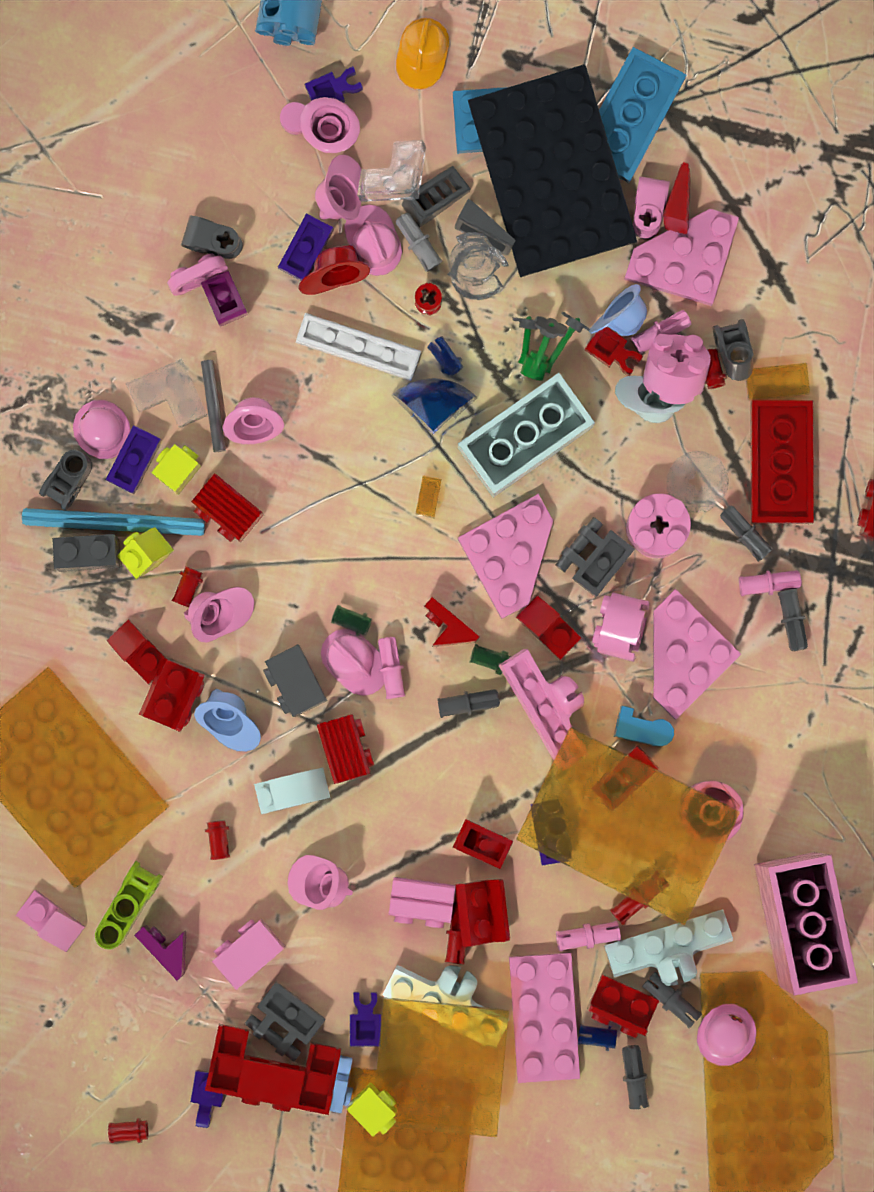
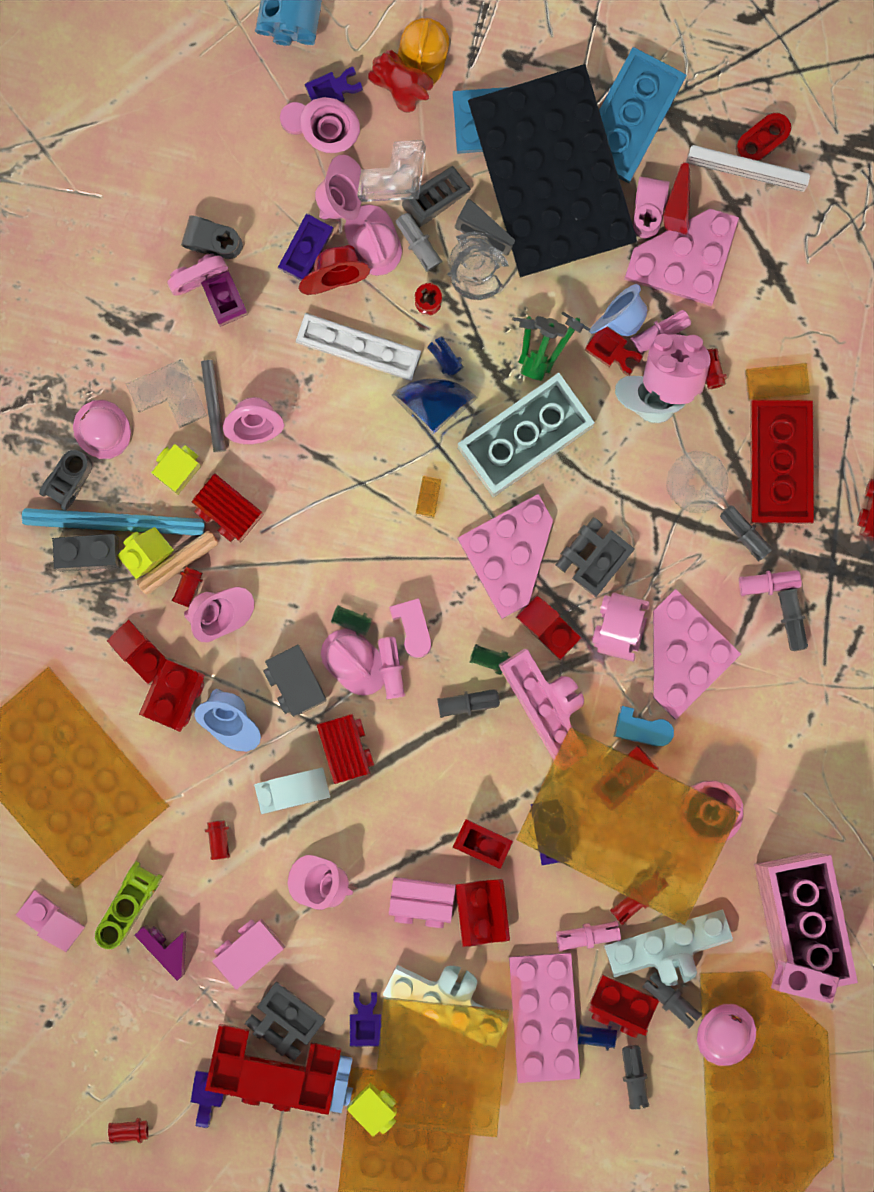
(133, 459): dark purple plate -> none
(177, 562): none -> light nougat axle
(403, 82): none -> red animal
(417, 636): none -> bright pink leg
(455, 952): red axle -> none
(456, 630): red slope -> none
(671, 513): bright pink brick -> none
(734, 345): dark grey piece -> none
(748, 168): none -> white tile
(762, 139): none -> red plate
(804, 982): none -> bright pink leg

